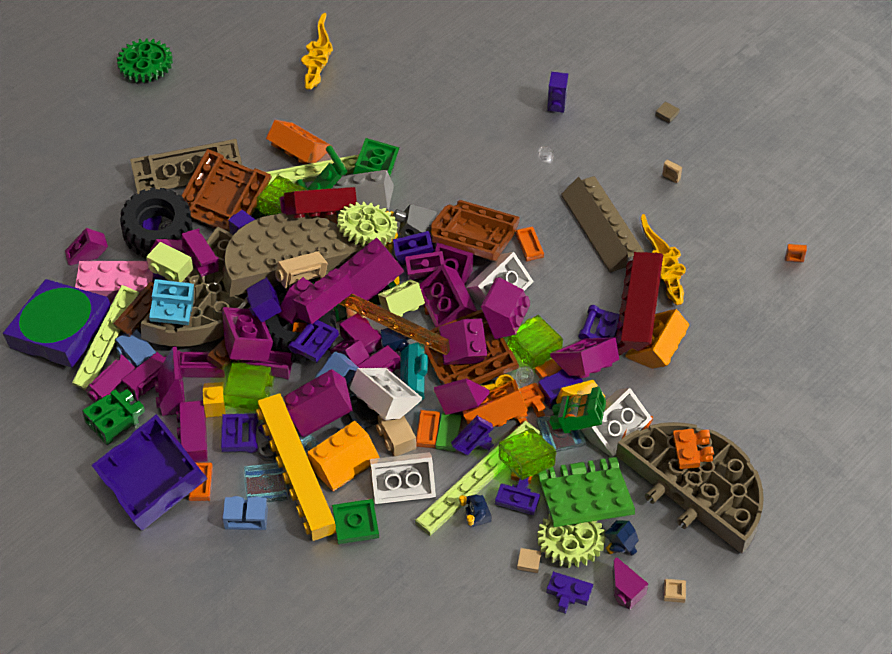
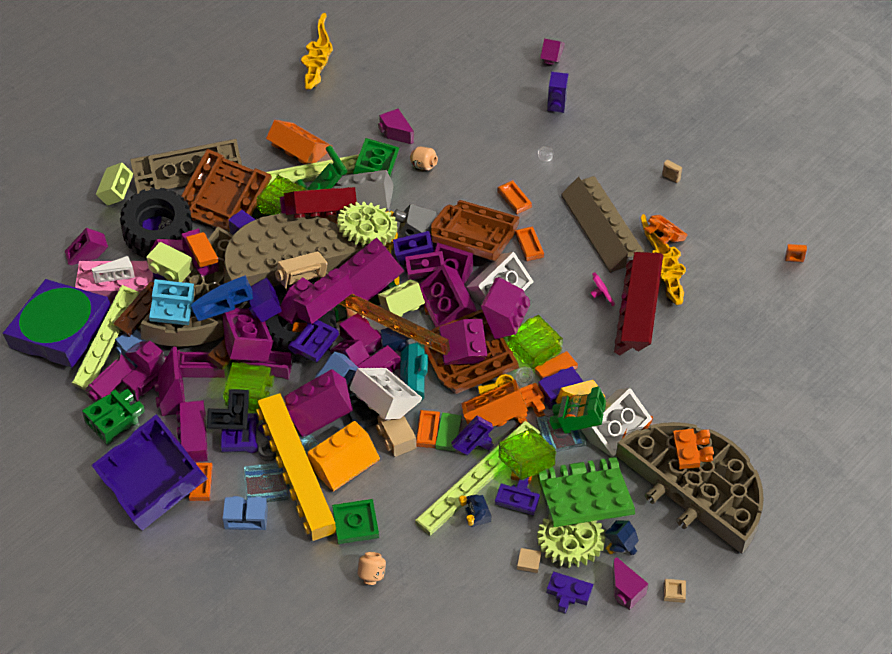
(114, 184): none -> yellowish green brick
(114, 270): none -> white slope
(144, 60): green gear -> none
(147, 356): none -> magenta slope
(202, 249): none -> orange tile
(213, 399): yellow slope -> none
(222, 298): none -> blue slope
(235, 416): none -> black brick
(371, 568): none -> light nougat head
(396, 127): none -> magenta slope
(402, 478): white slope -> none
(423, 158): none -> light nougat head
(460, 395): magenta slope -> none
(514, 197): none -> orange tile
(552, 51): none -> magenta slope
(587, 356): magenta slope -> none
(601, 289): none -> dark pink piece
(606, 327): dark purple plate -> none
(667, 112): dark tan tile -> none
(667, 334): light orange slope -> none
(670, 231): none -> orange plate

